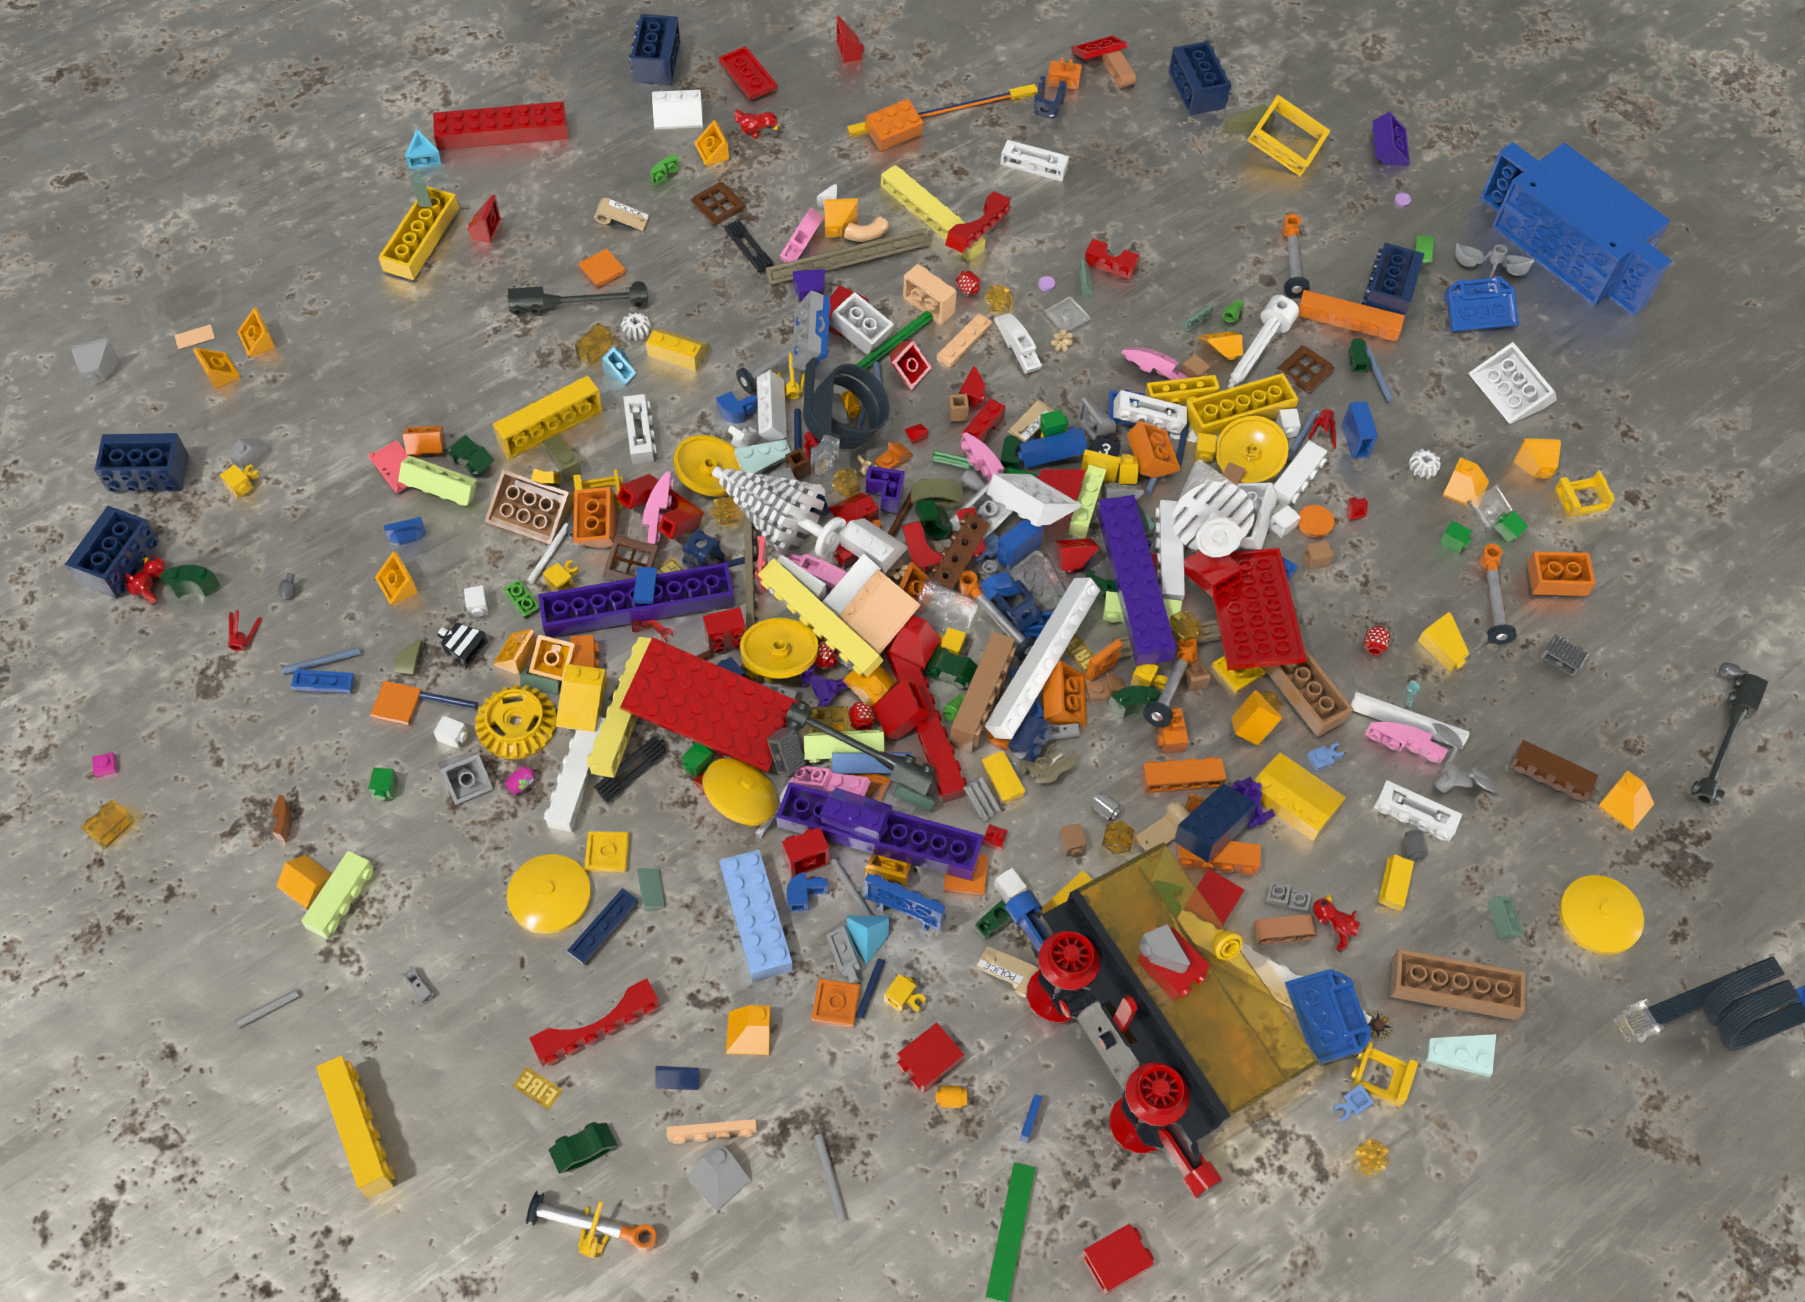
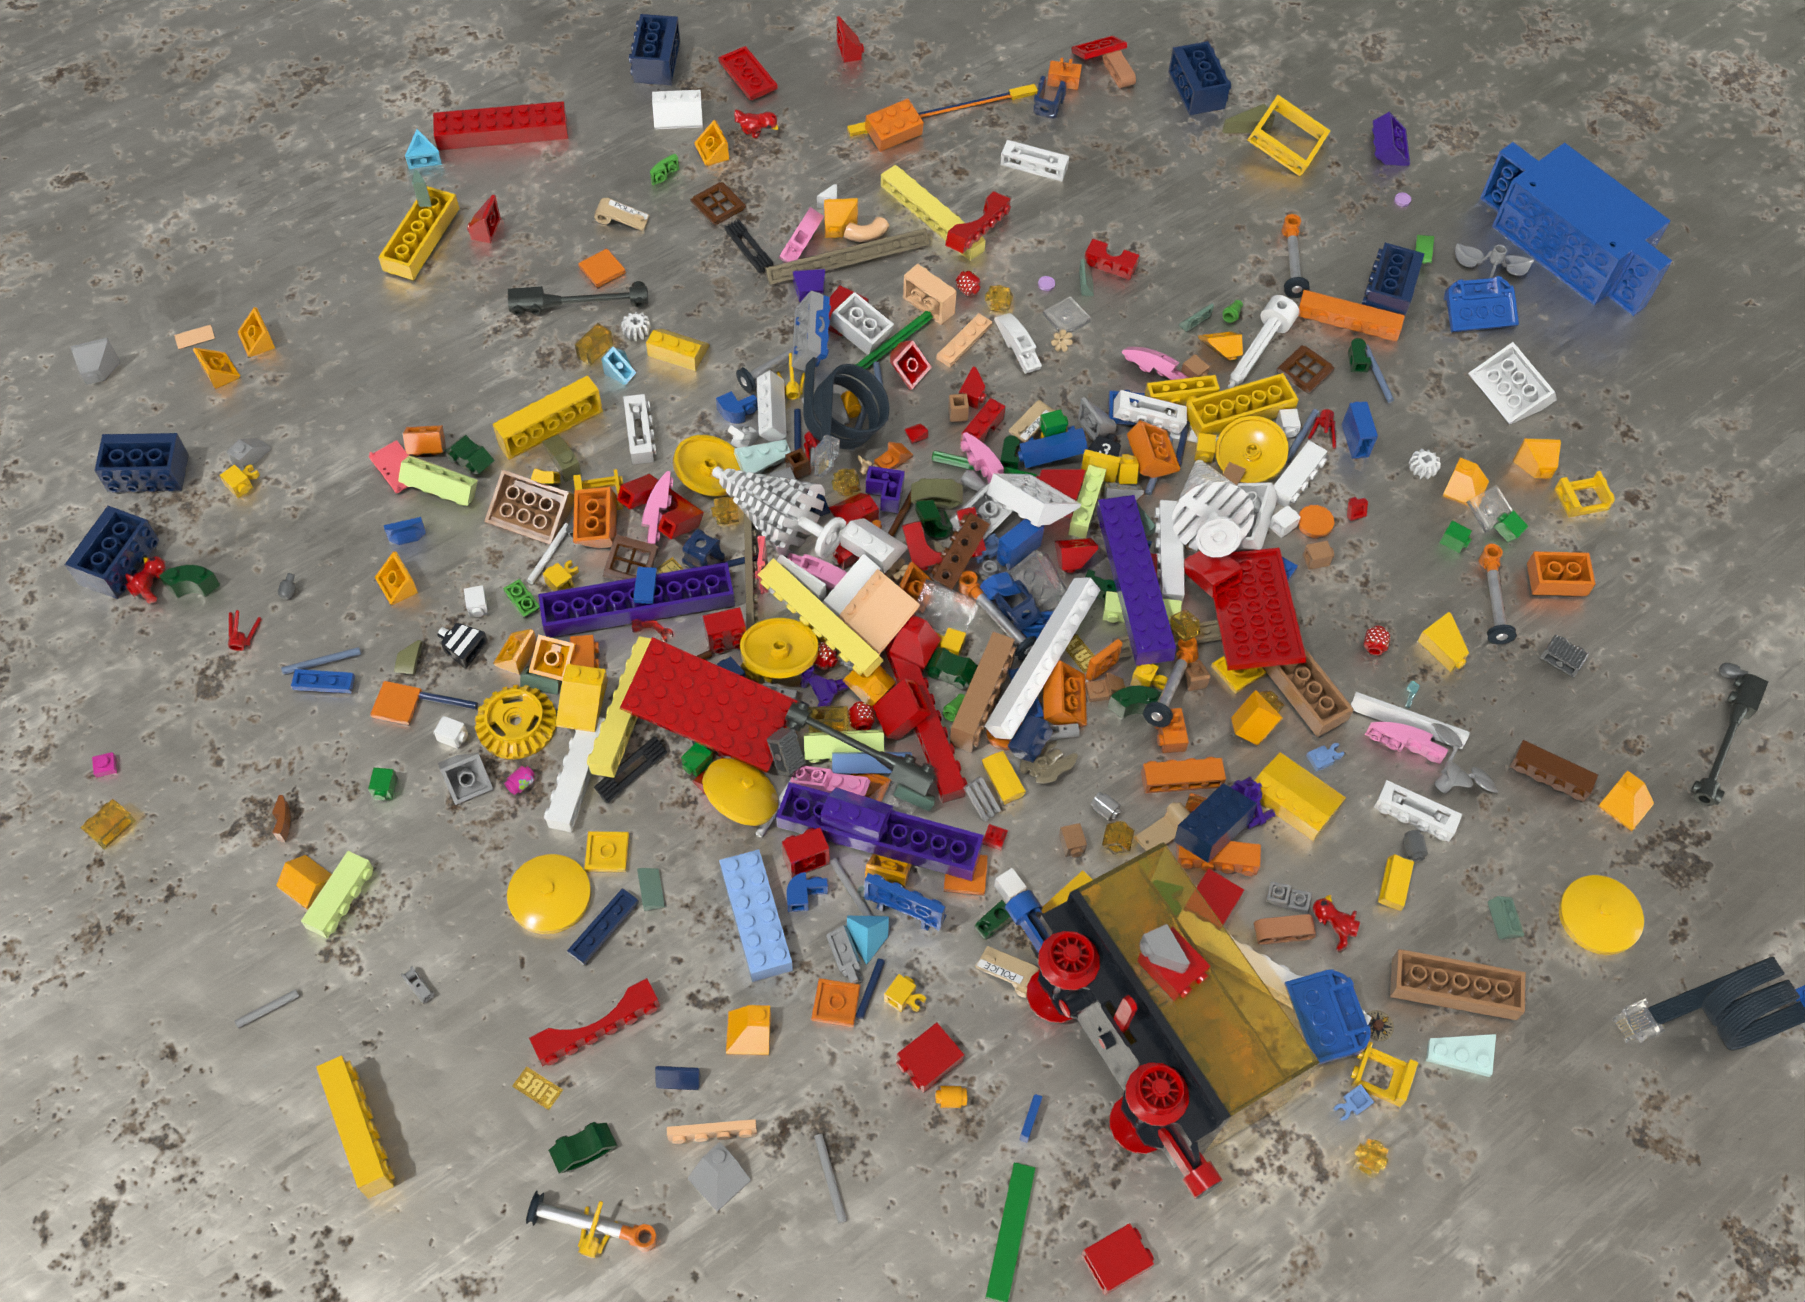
(1226, 944): yellow brick -> none

